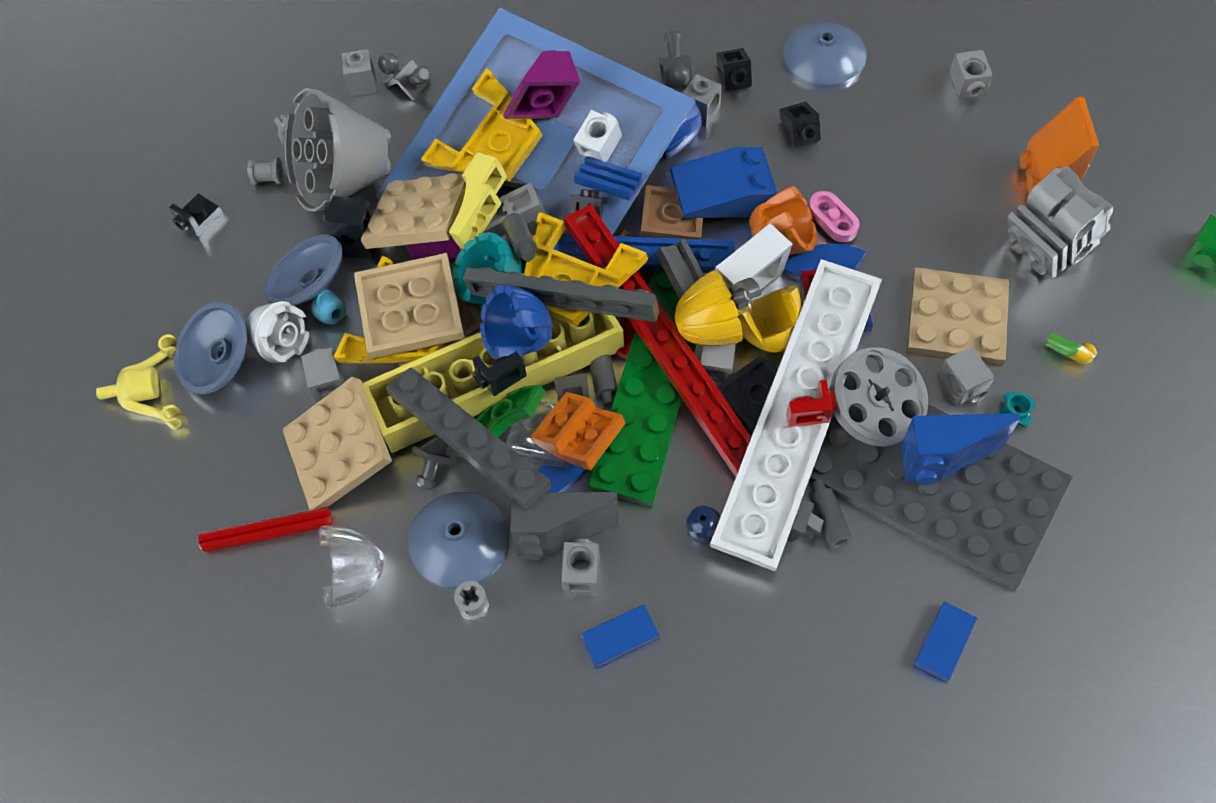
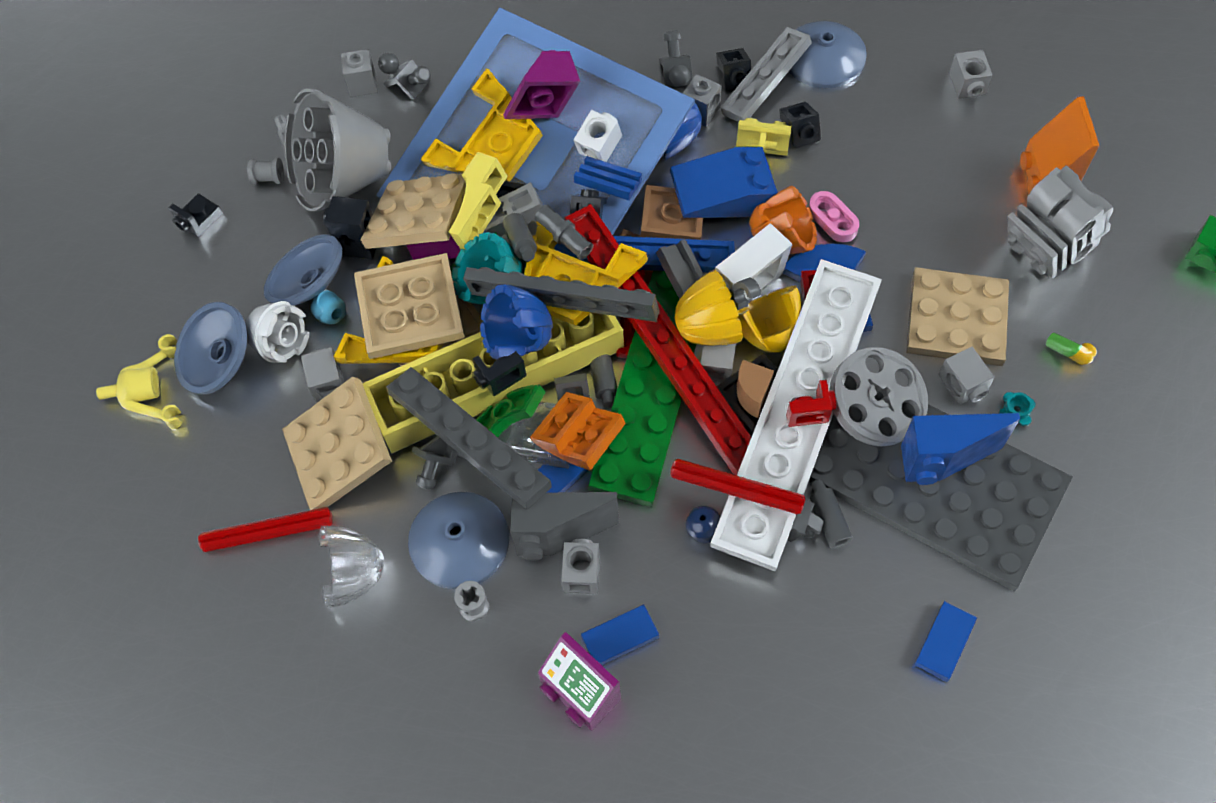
(564, 232): none -> dark grey pin
(578, 683): none -> slope
(737, 486): none -> red axle
(753, 386): none -> medium nougat brick
(766, 75): none -> light grey plate
(772, 137): none -> light yellow hips

